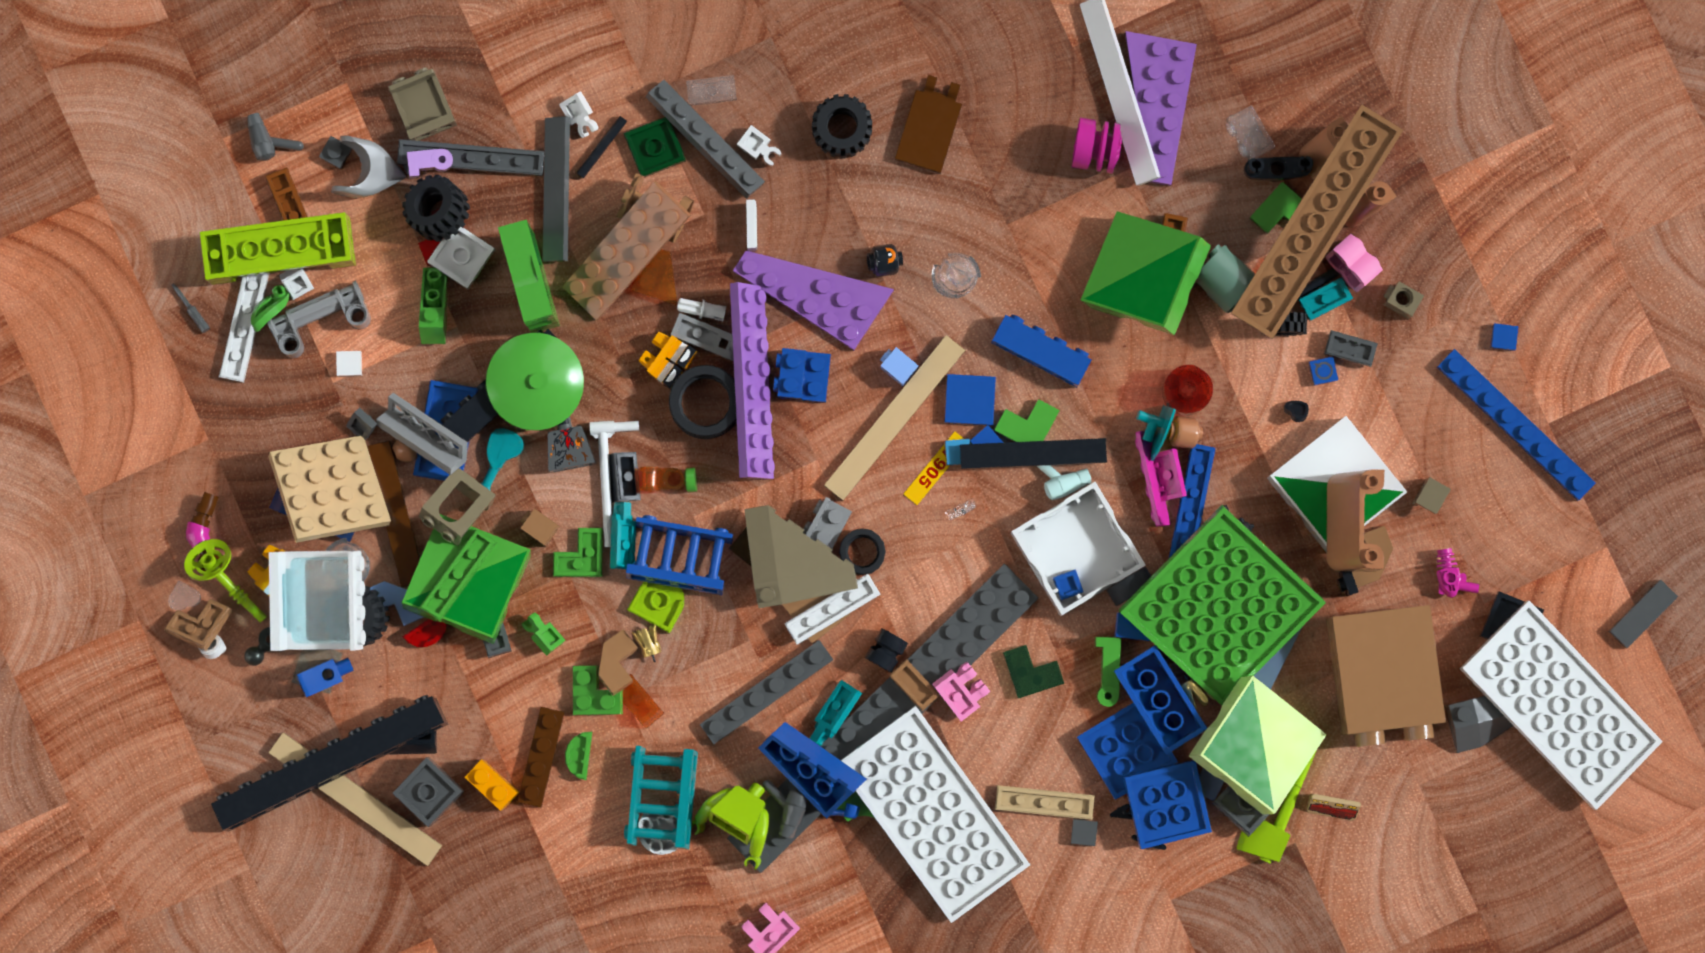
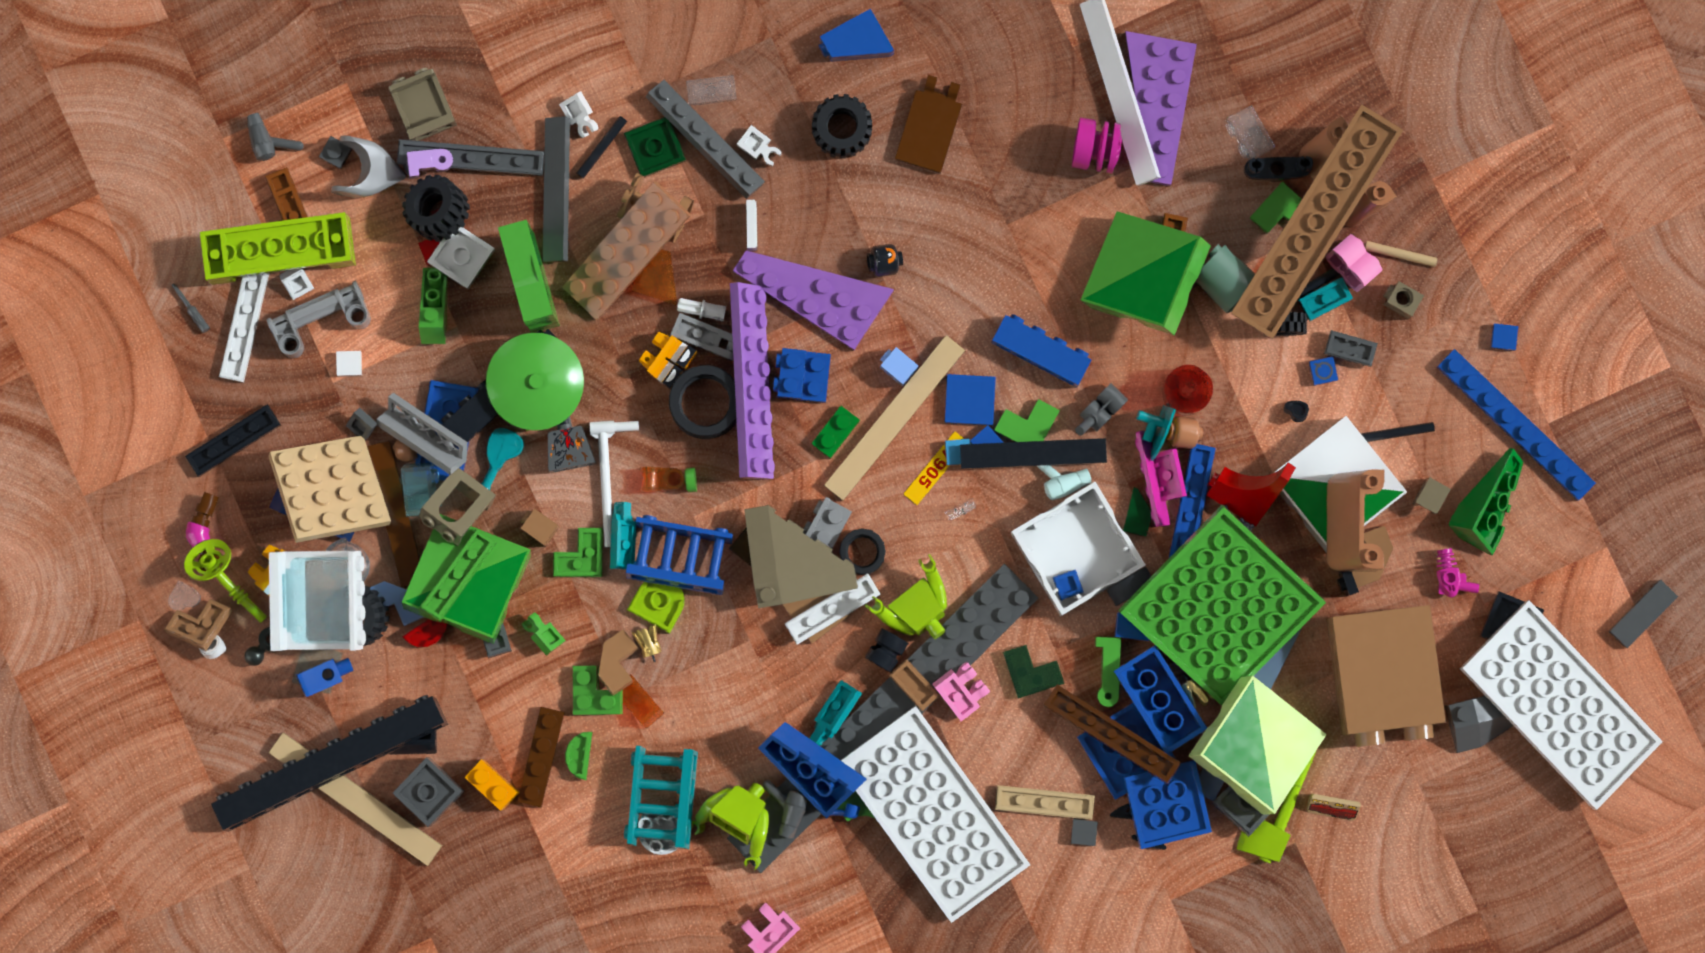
(233, 440): none -> black tile
(269, 307): bright green arm -> none
(418, 485): none -> clear light blue brick
(624, 477): black slope -> none
(766, 692): dark grey plate -> none
(835, 432): none -> green plate
(856, 40): none -> blue slope
(918, 607): none -> lime torso
(955, 275): clear helmet -> none
(1101, 410): none -> dark grey beam
(1112, 734): none -> reddish brown plate
(1138, 515): none -> dark green tile
(1246, 494): none -> red arch
(1399, 432): none -> black bar
(1400, 253): none -> tan bar
(1482, 511): none -> green wedge

